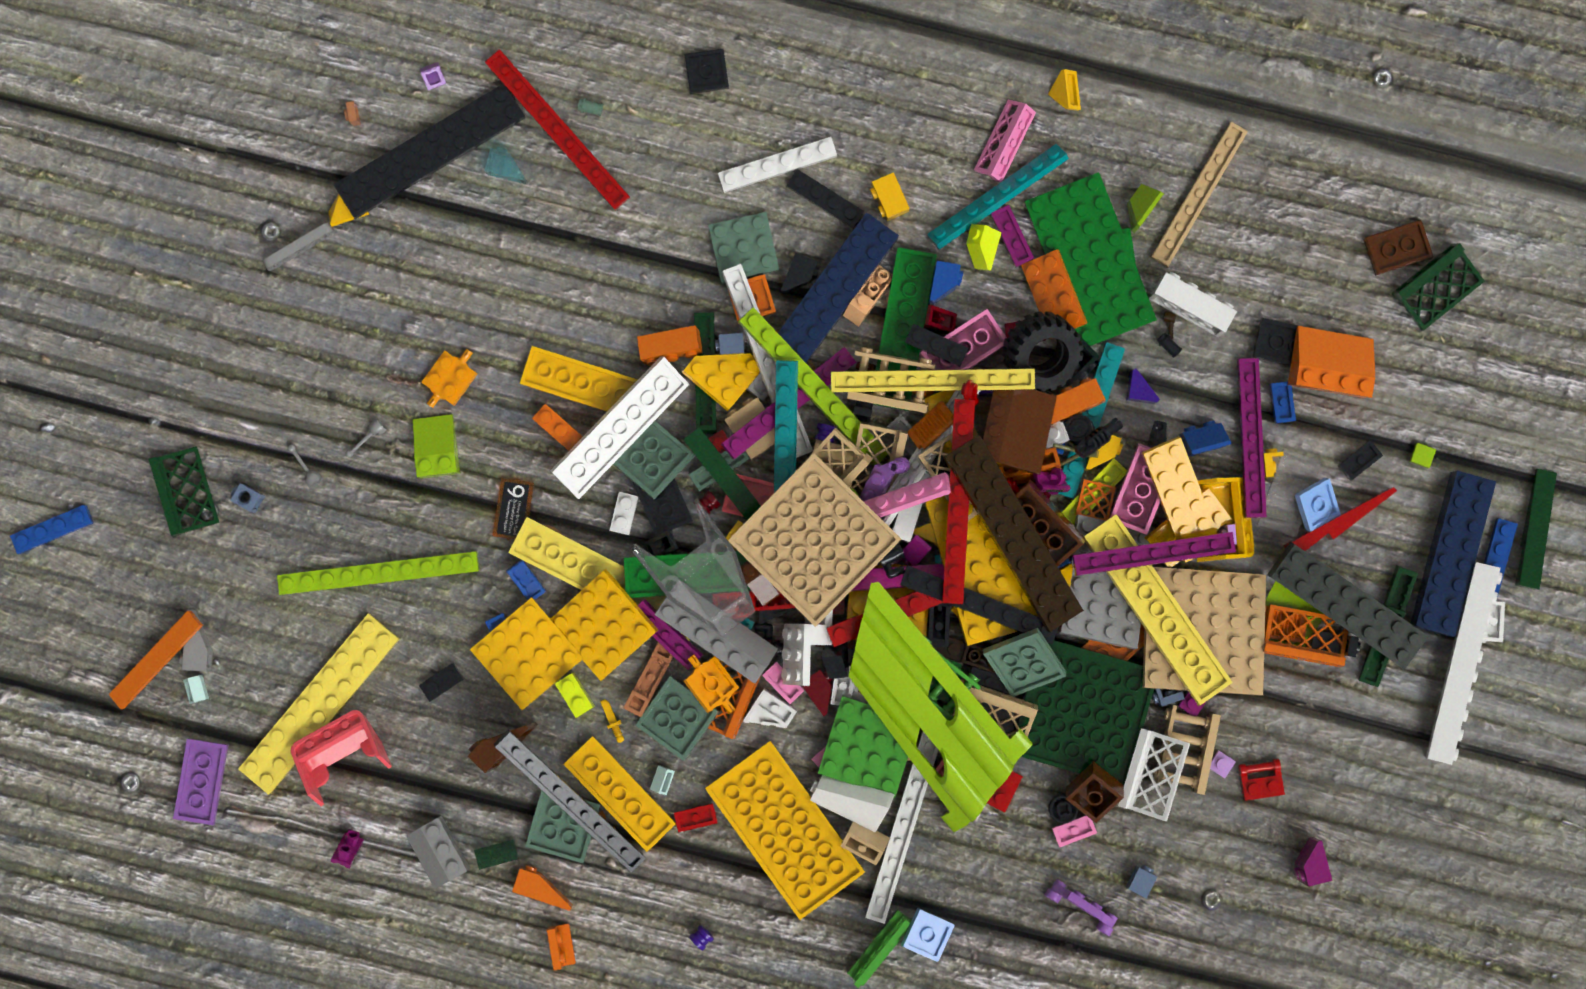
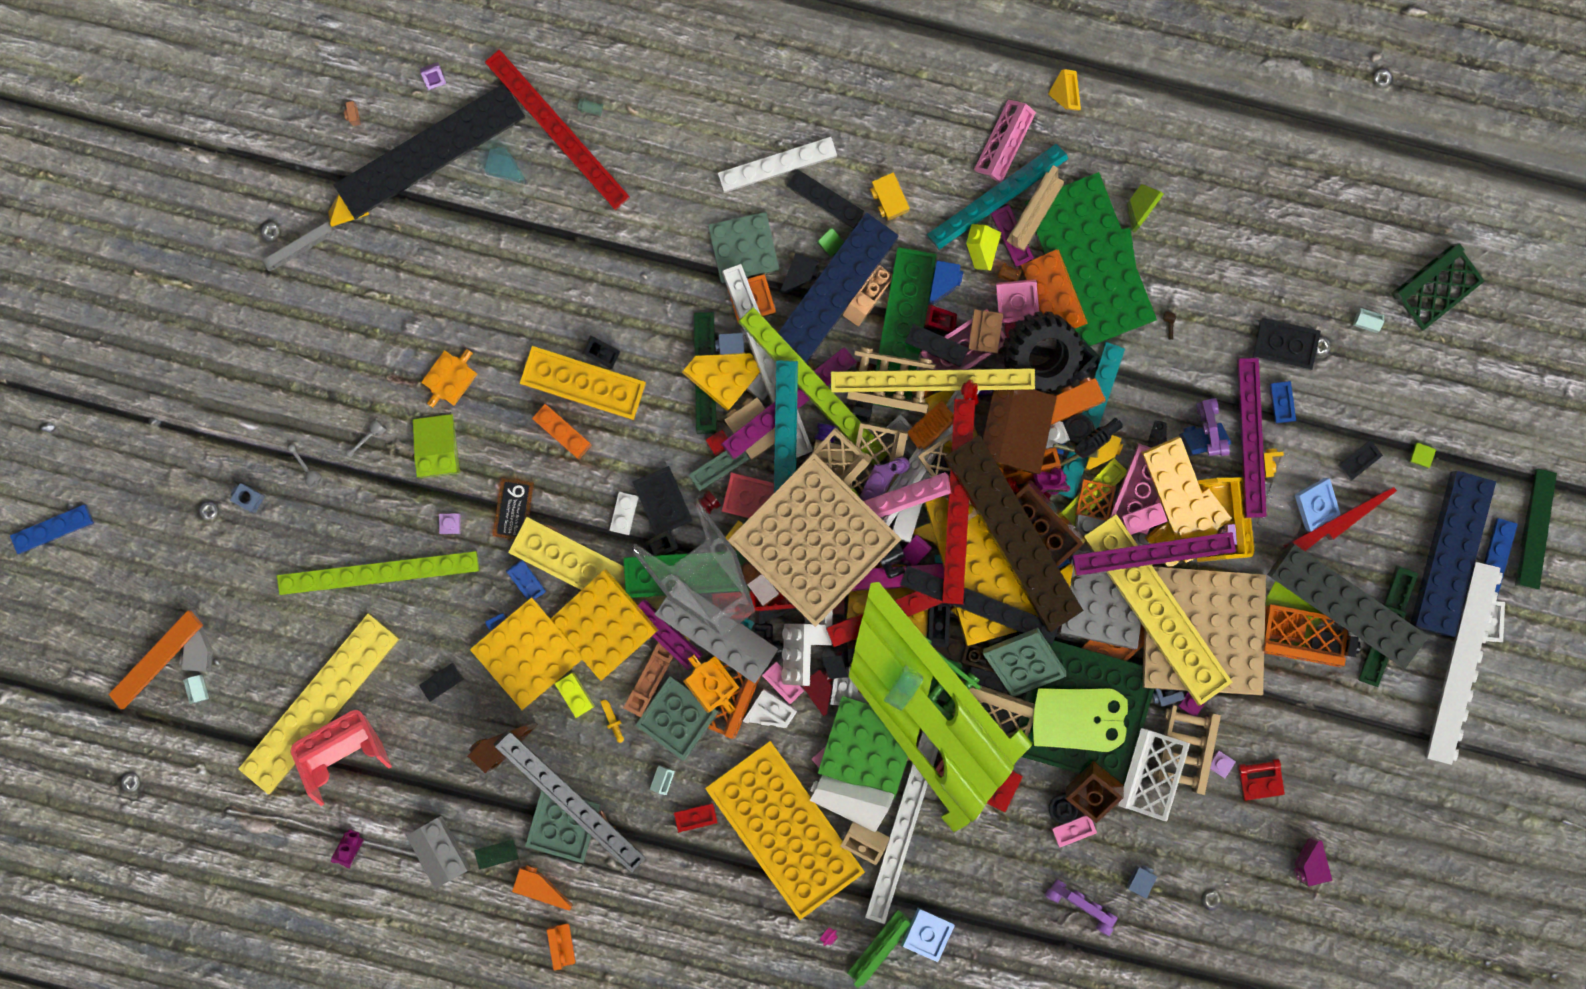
(166, 495): dark green fence -> none
(200, 781): medium lavender plate -> none
(449, 523): none -> lavender plate
(600, 352): none -> black slope
(619, 427): white plate -> none
(619, 793): yellow plate -> none
(654, 459): sand green plate -> none
(670, 344): orange brick -> none
(701, 937): dark purple wheel -> none
(706, 71): black tile -> none
(722, 473): dark green slope -> none
(829, 937): none -> dark pink plate
(830, 242): none -> bright green slope
(904, 688): none -> clear light blue slope
(985, 331): none -> medium nougat plate
(1009, 273): none -> clear orange bush
(1017, 299): none -> bright pink plate
(1036, 210): none -> tan fence
(1067, 719): none -> lime piece
(1139, 389): dark purple slope -> none
(1144, 518): none -> bright pink plate
(1169, 345): black pin -> none
(1192, 304): white brick -> none
(1199, 194): tan tile -> none
(1207, 410): none -> medium lavender plate
(1333, 362): orange slope -> none
(1369, 320): none -> light aqua piece
(1398, 247): reddish brown tile -> none

